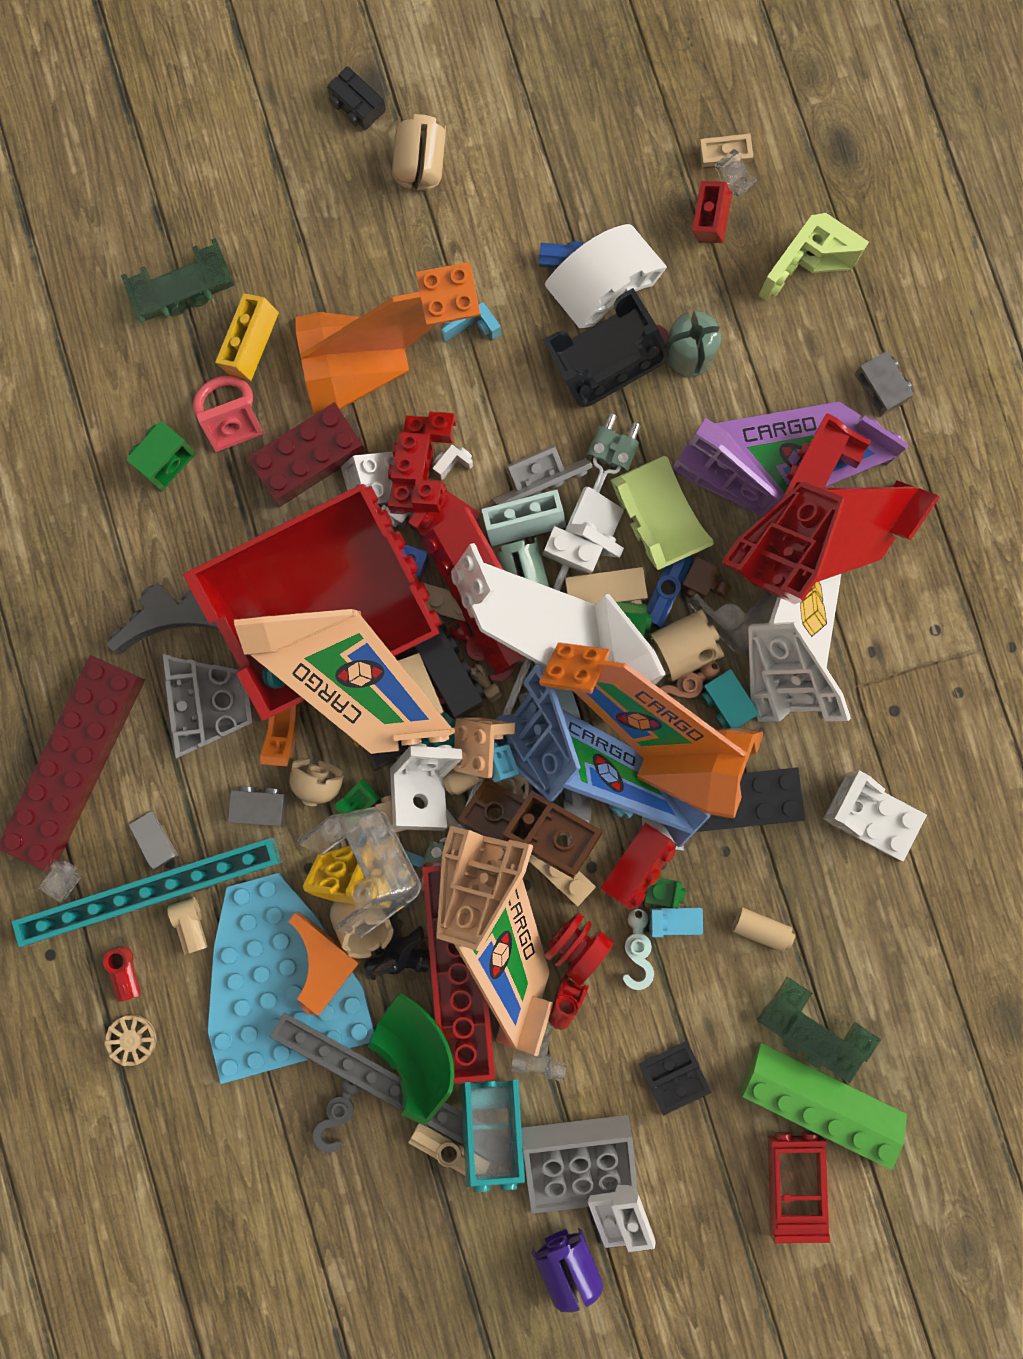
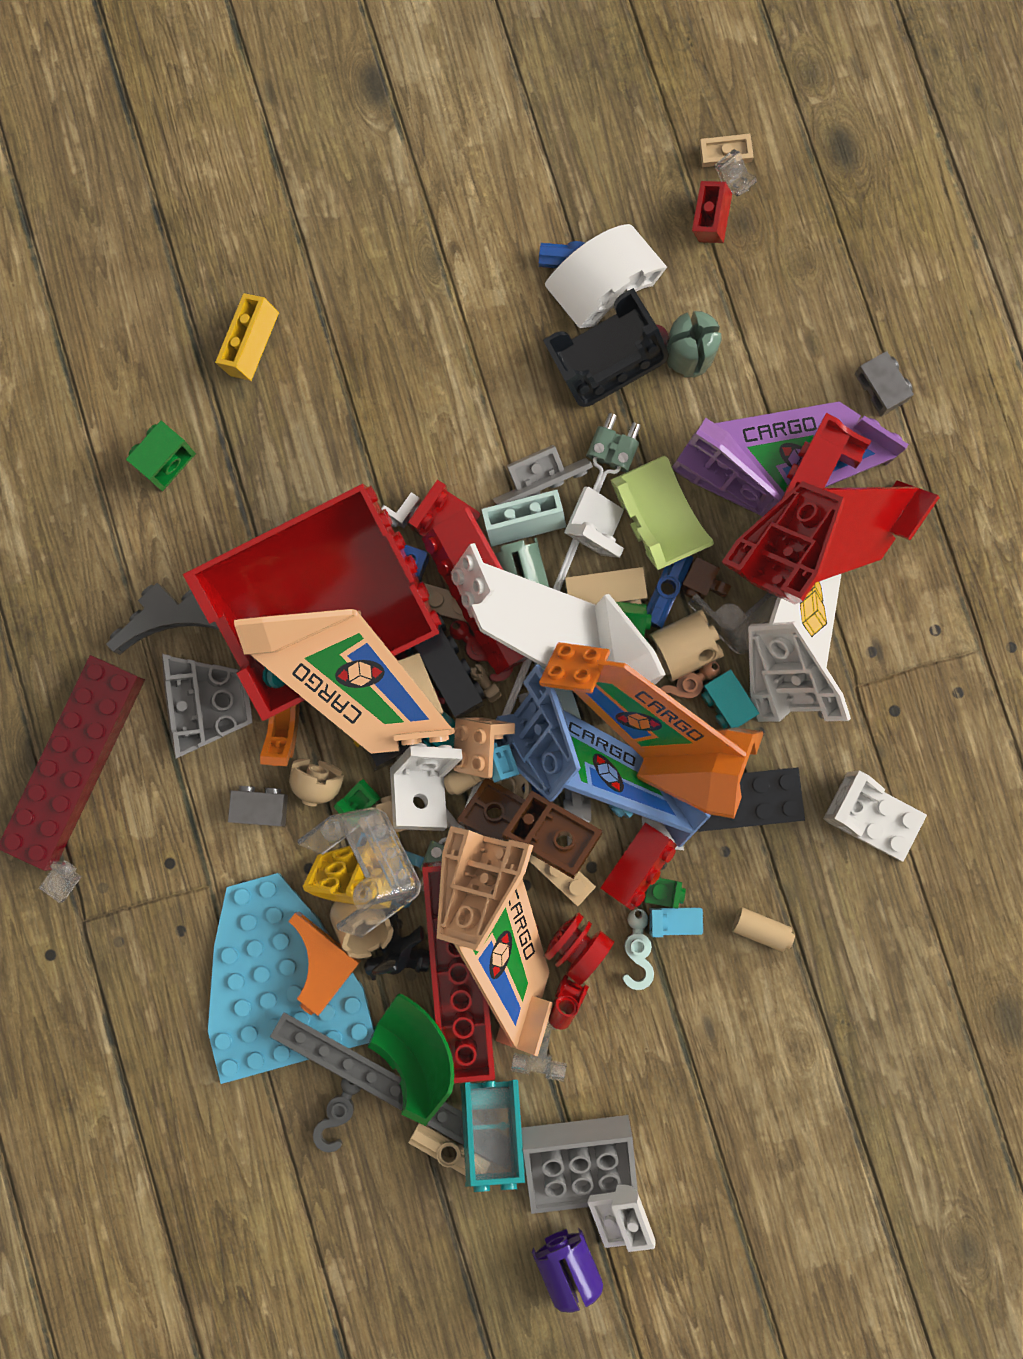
(122, 977): red piece -> none
(130, 1040): tan wheel -> none
(146, 892): teal brick -> none
(153, 841): light grey slope -> none
(180, 288): clear green bracket -> none
(186, 918): tan piece -> none
(229, 422): coral tile -> none
(306, 454): dark red brick -> none
(355, 98): black brick -> none
(357, 355): orange piece -> none
(371, 471): white bracket -> none
(408, 136): tan cylinder -> none
(412, 463): red bracket -> none
(445, 462): white bracket -> none
(486, 323): medium azure bracket -> none
(572, 551): white brick -> none
(675, 1078): black slope -> none
(798, 1227): red door -> none
(804, 1034): clear green bracket -> none
(824, 1105): bright green slope -> none
(833, 248): yellowish green bracket -> none

